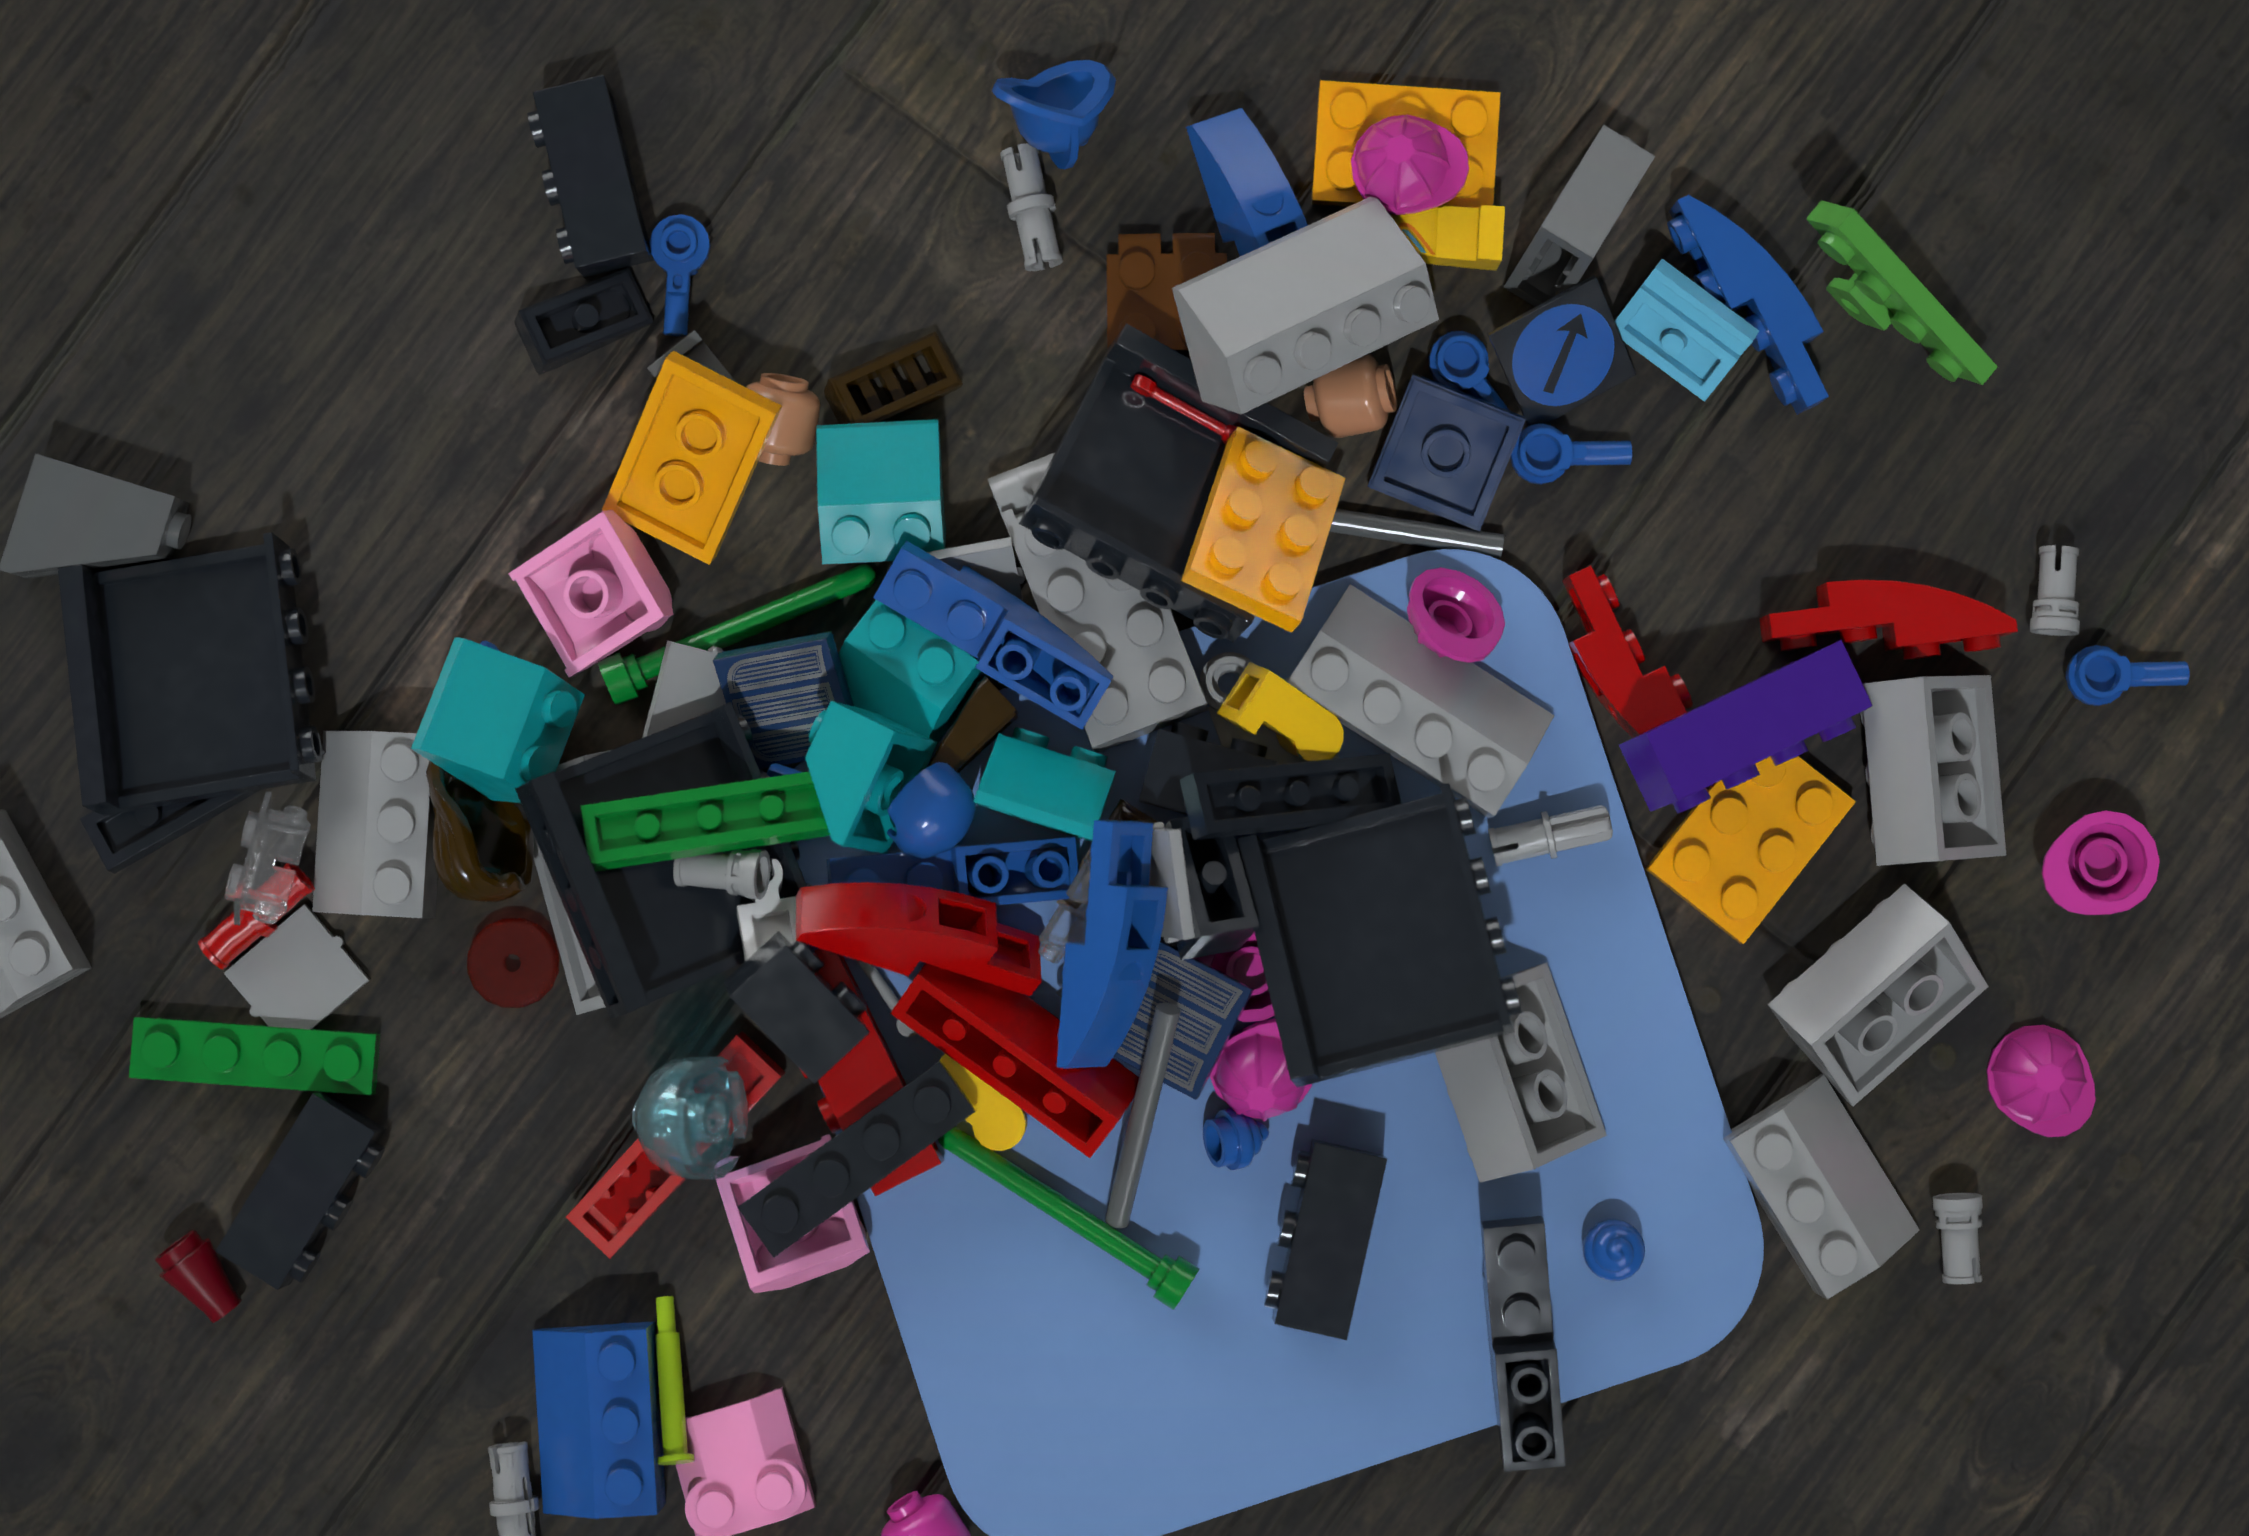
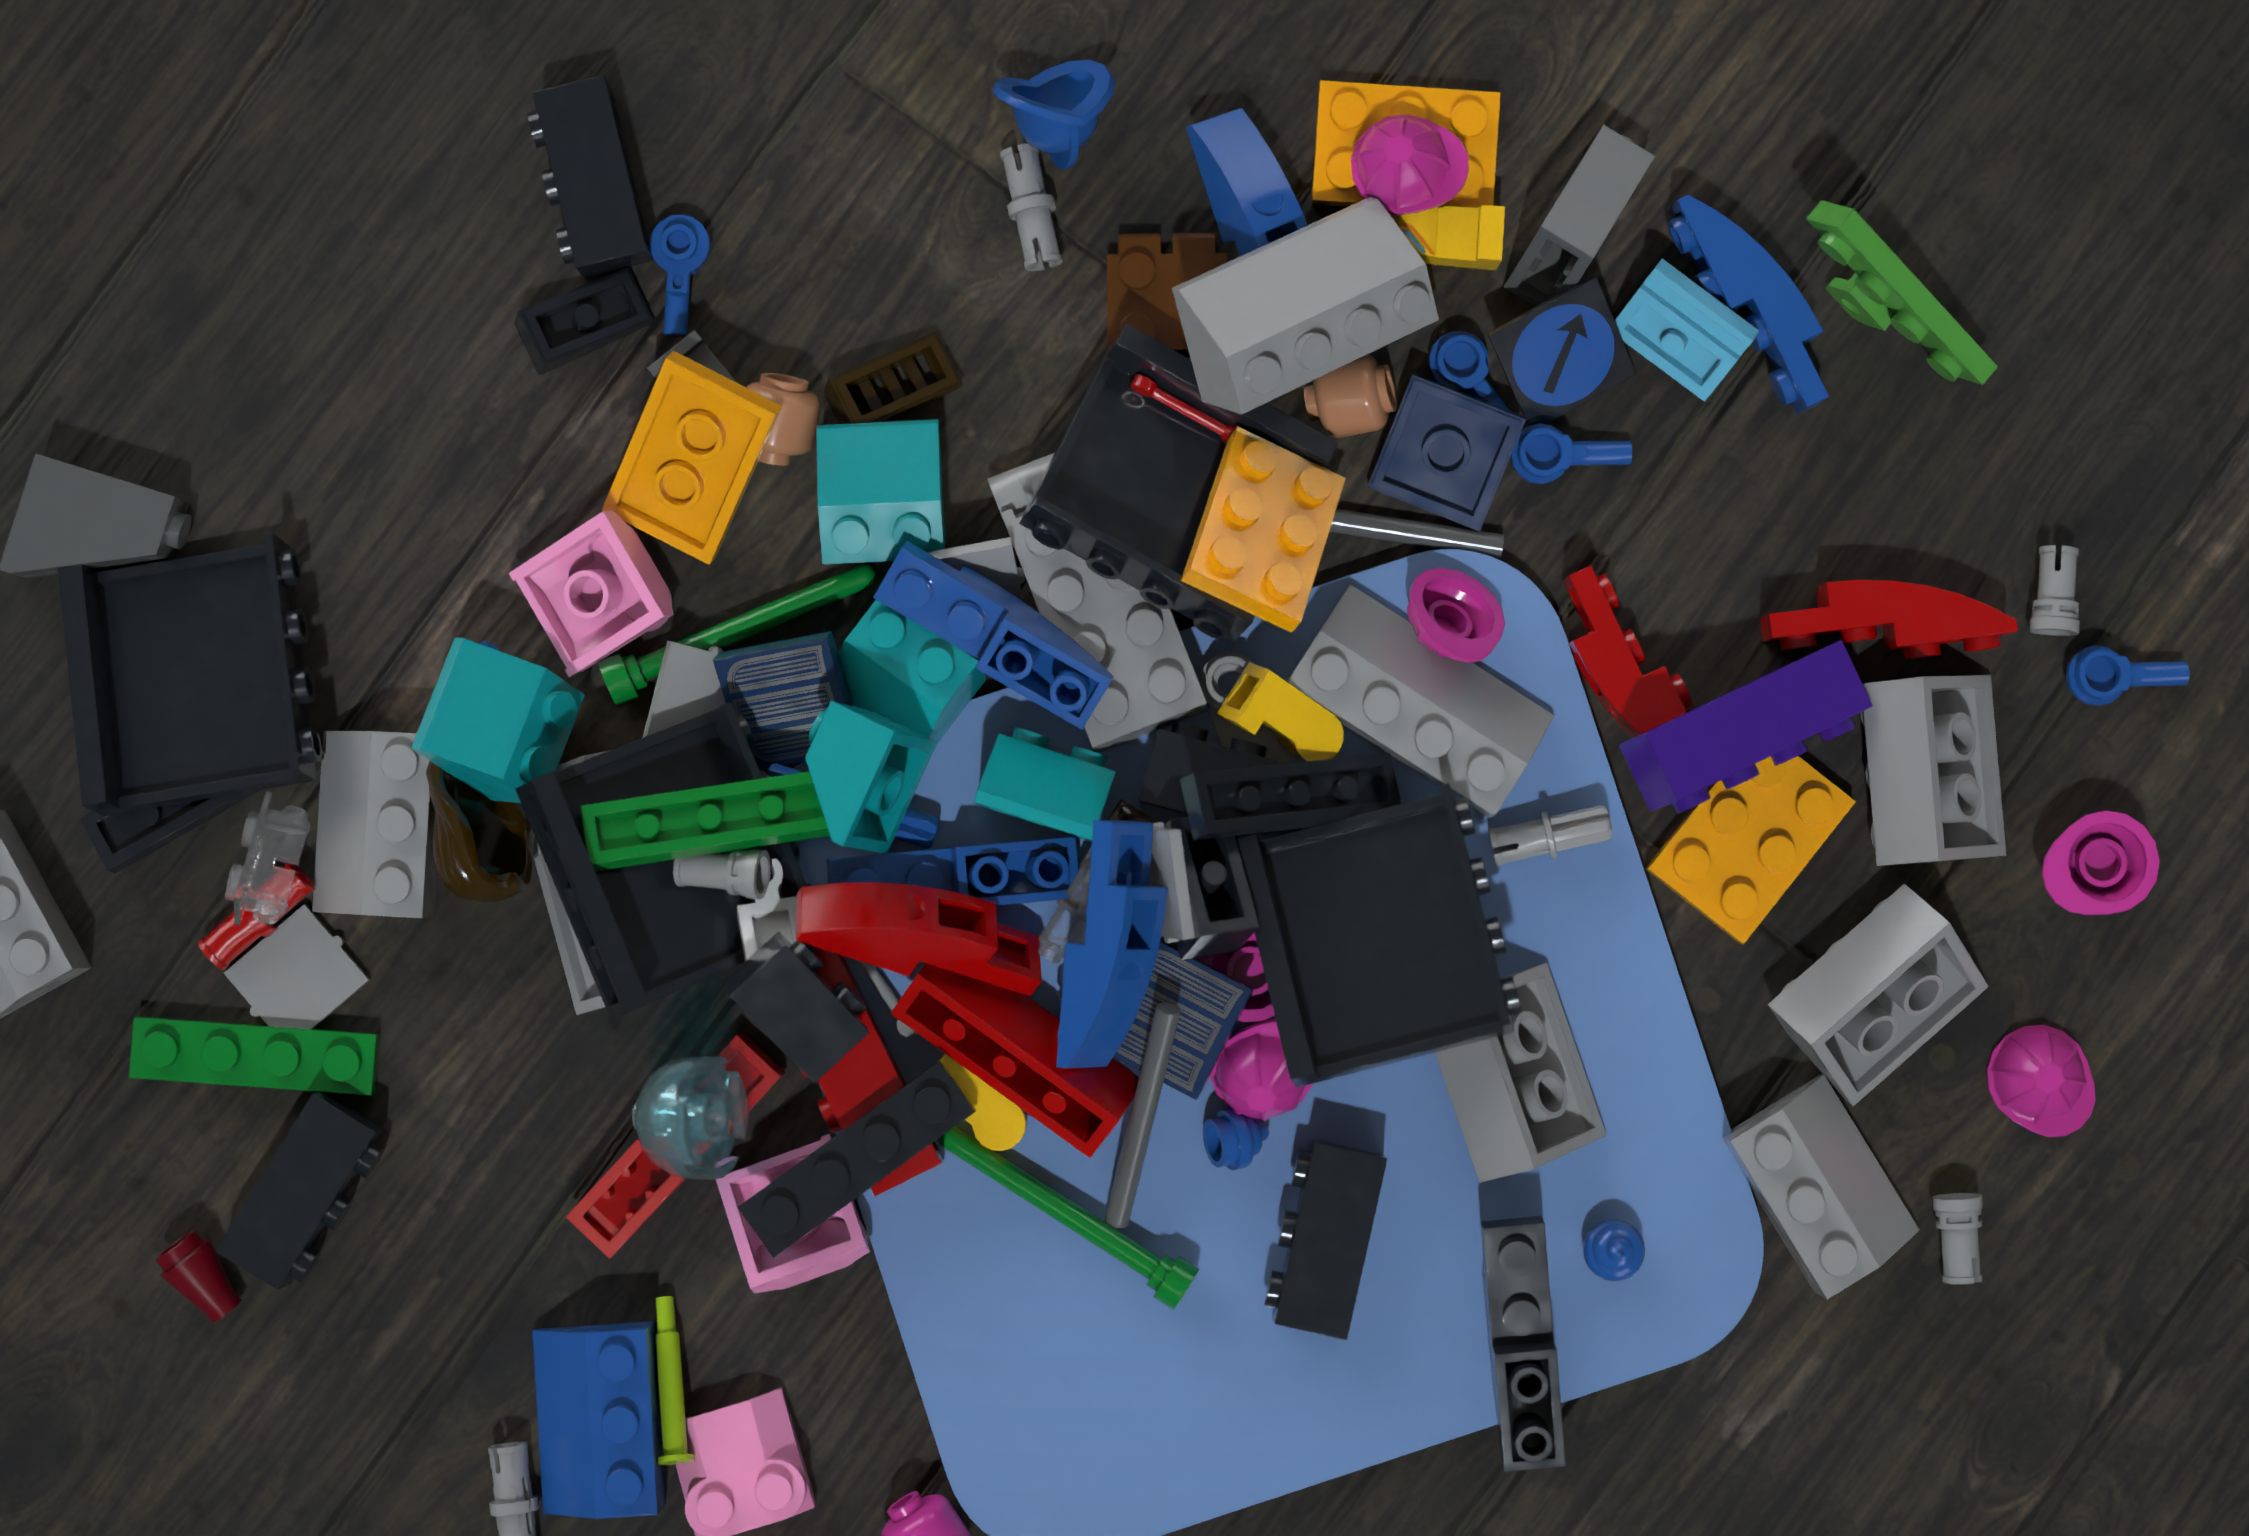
(488, 963): clear red piece -> none
(932, 812): blue hair -> none
(976, 726): dark brown slope -> none

